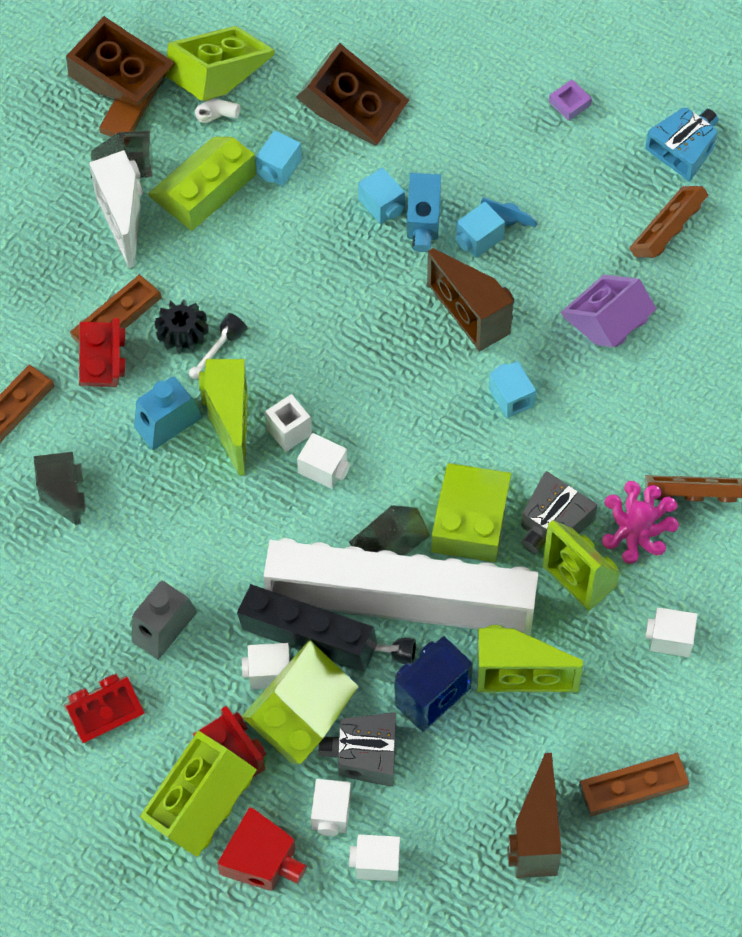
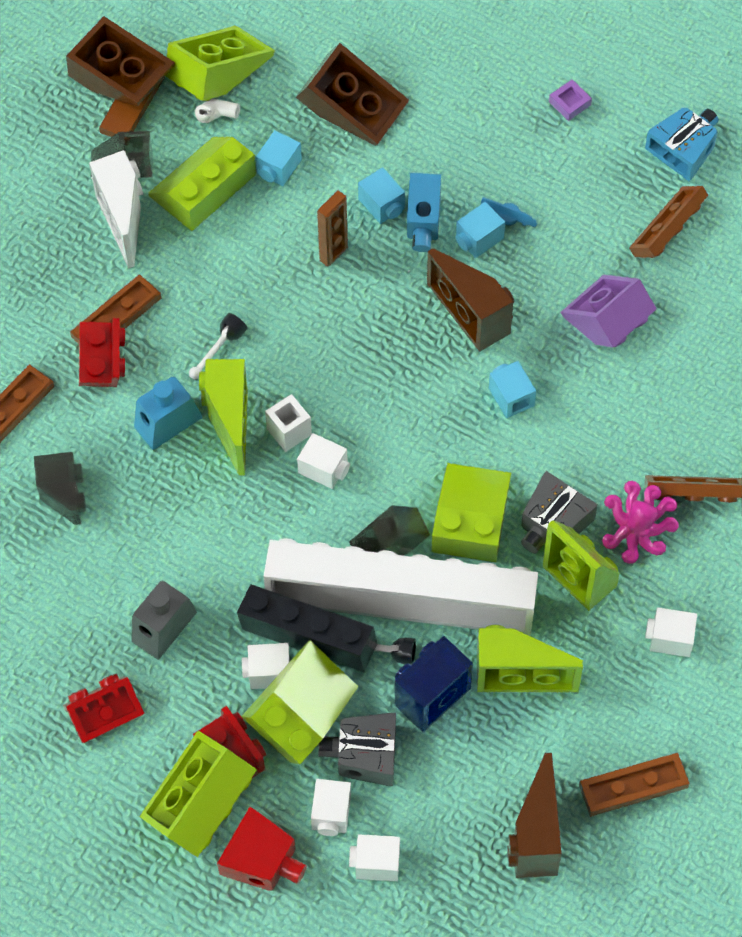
(192, 329): black gear -> none
(332, 228): none -> dark orange tile

